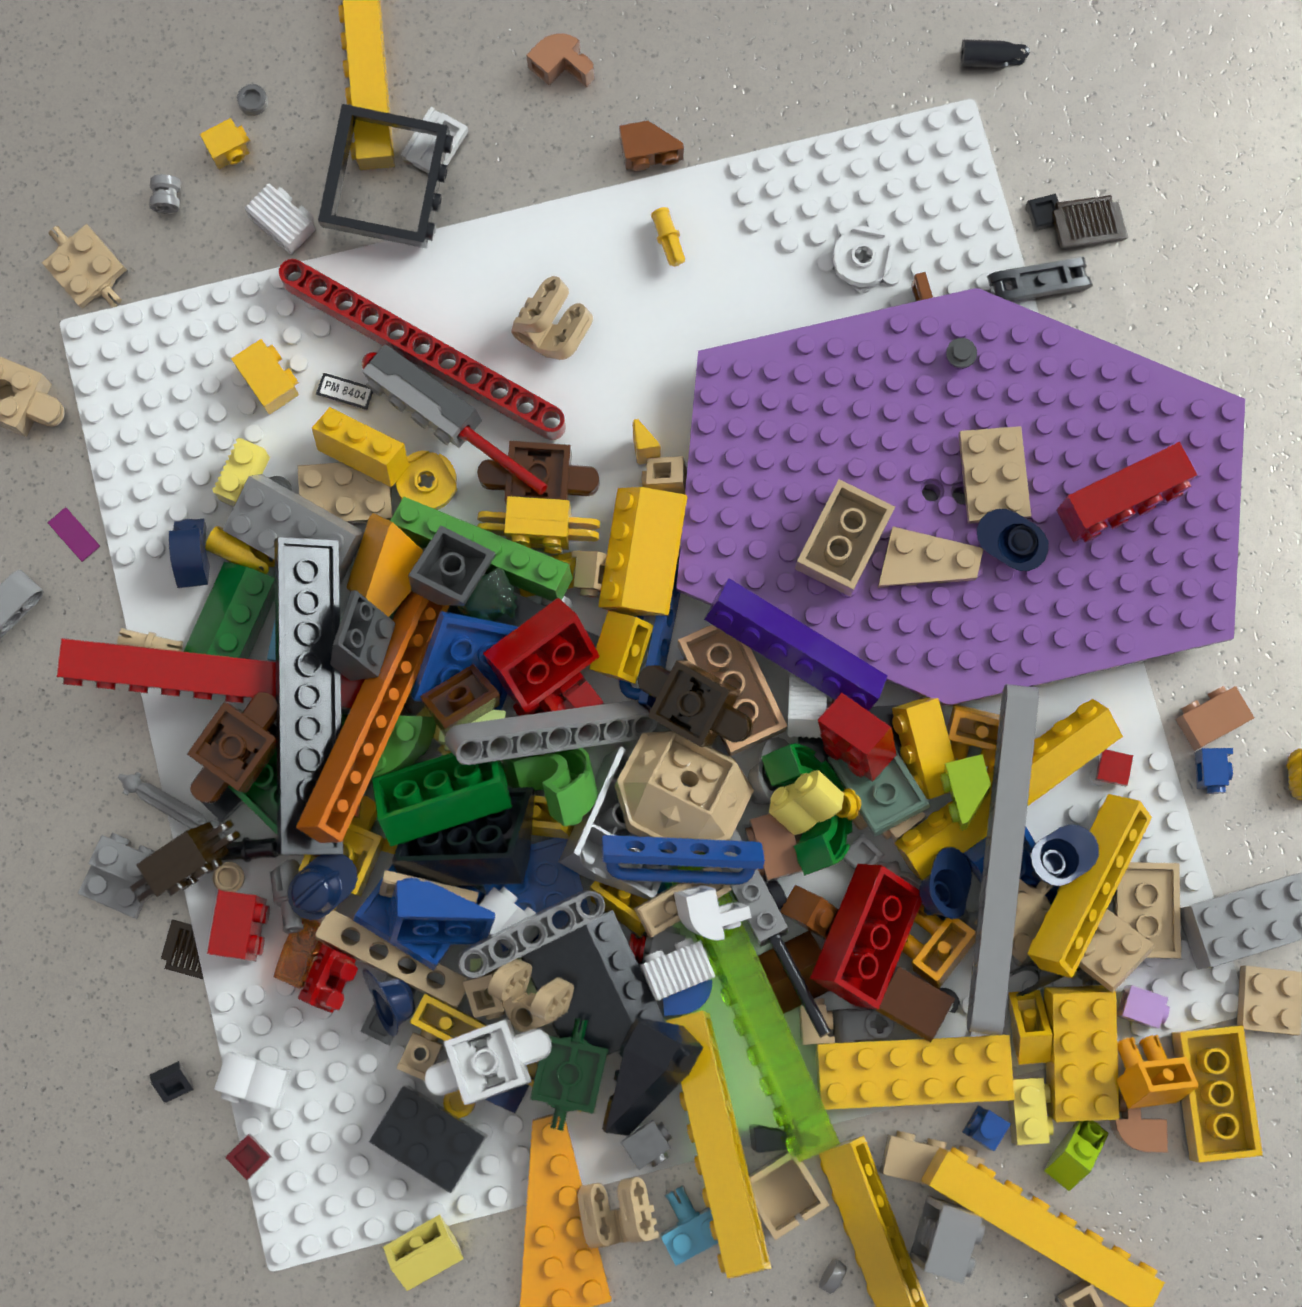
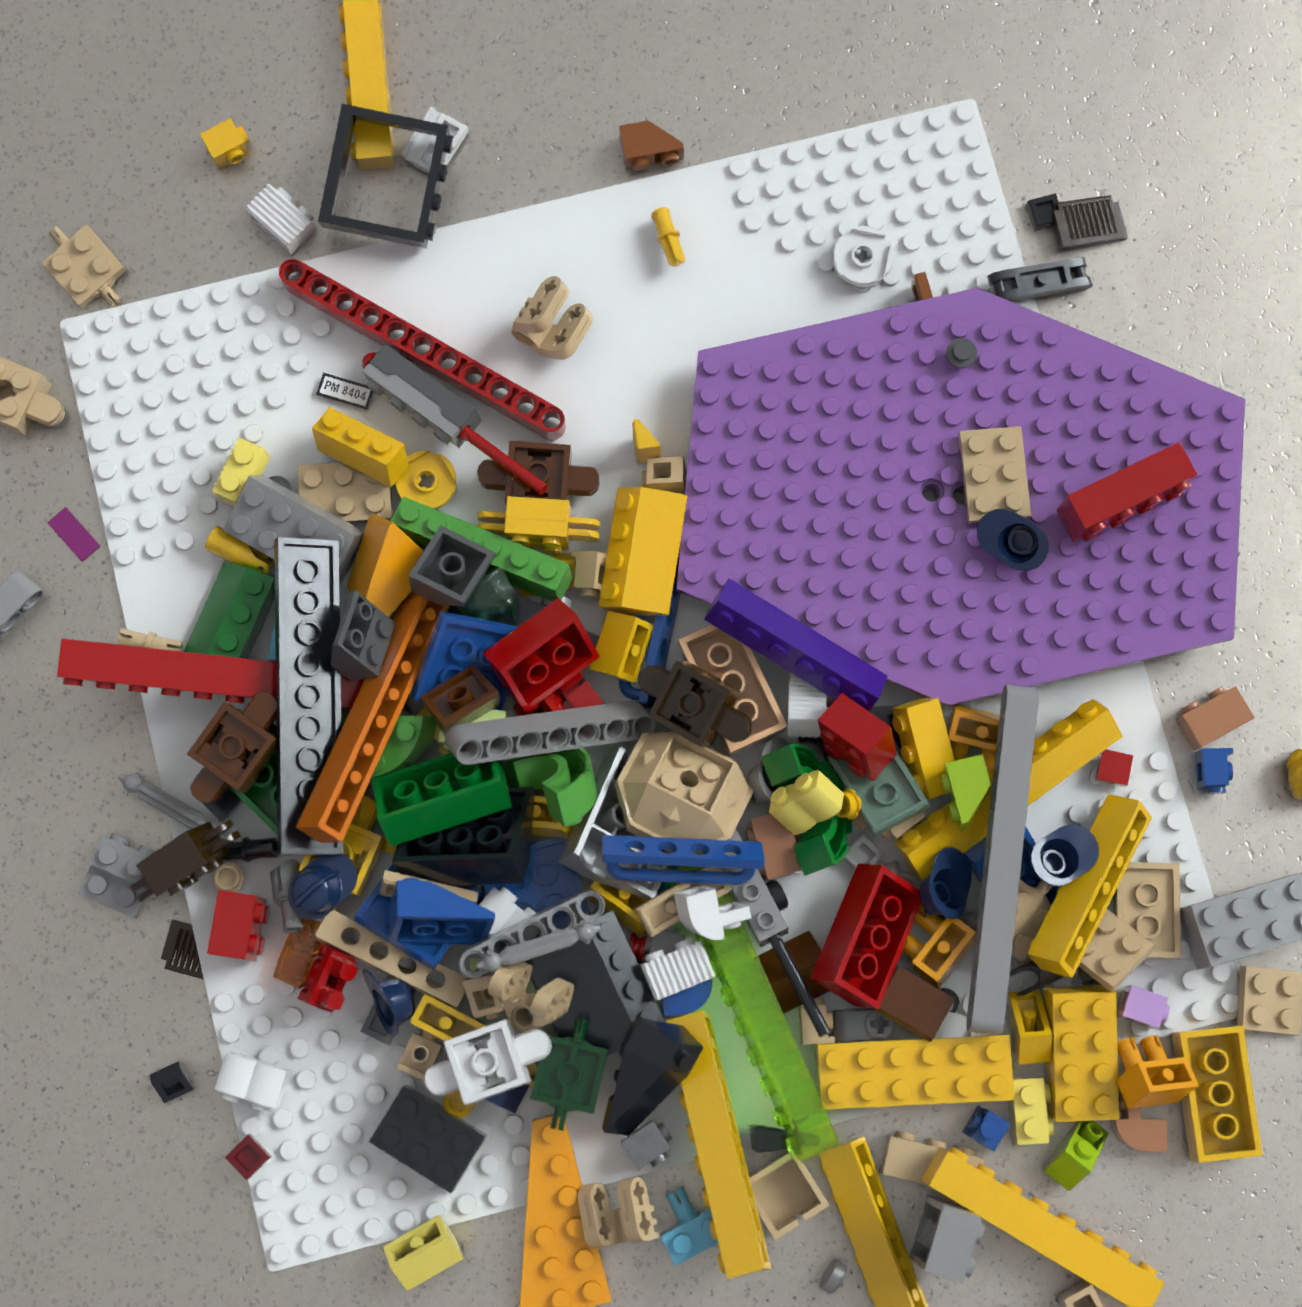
(164, 194): light grey wheel -> none
(188, 553): dark blue brick -> none
(252, 99): flat silver tile -> none
(265, 376): yellow brick -> none
(538, 946): none -> light grey wheel
(557, 54): nougat brick -> none
(810, 911): dark orange slope -> none
(844, 537): tan brick -> none
(924, 558): tan wing -> none
(992, 53): black piece -> none

